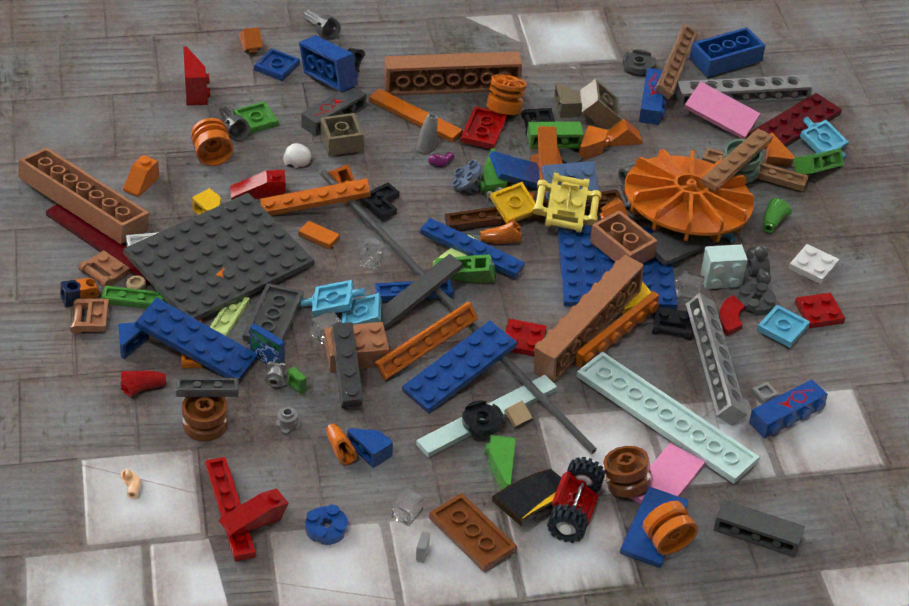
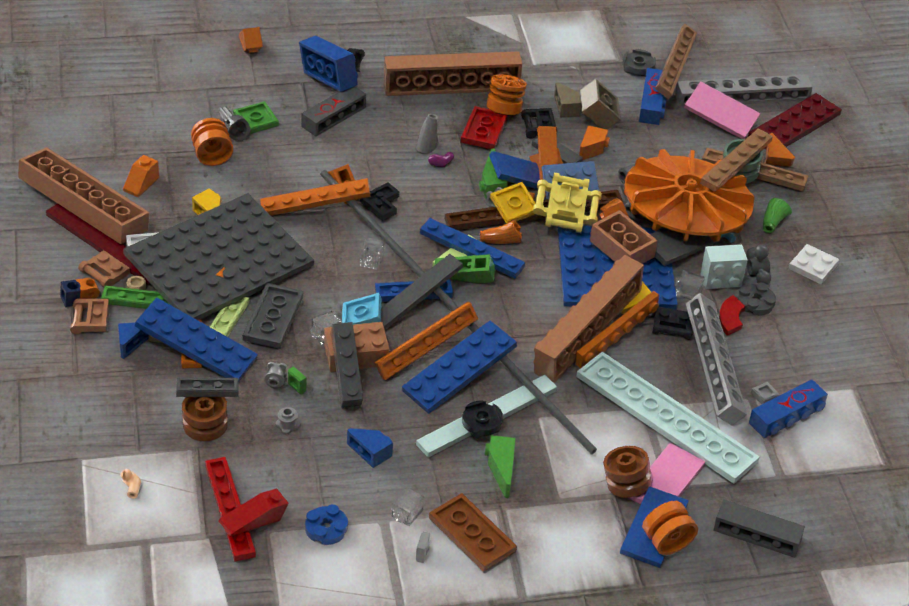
(138, 381): red piece -> none
(195, 79): red slope -> none
(262, 185): red slope -> none
(266, 345): tile -> none
(277, 64): blue tile -> none
(297, 155): white hair -> none
(319, 235): orange tile -> none
(324, 24): dark grey piece -> none
(333, 297): medium azure plate -> none
(341, 134): dark tan brick -> none
(341, 445): orange piece -> none
(413, 114): orange tile -> none
(466, 177): sand blue plate -> none
(518, 414): tan tile -> none
(526, 335): red plate -> none
(529, 497): black slope -> none
(568, 134): bright green brick -> none
(575, 499): plate -> none
(624, 134): orange slope -> none
(727, 52): blue brick -> none
(783, 326): medium azure plate -> none
(818, 161): bright green slope -> none
(820, 310): red plate -> none
(822, 136): medium azure plate -> none

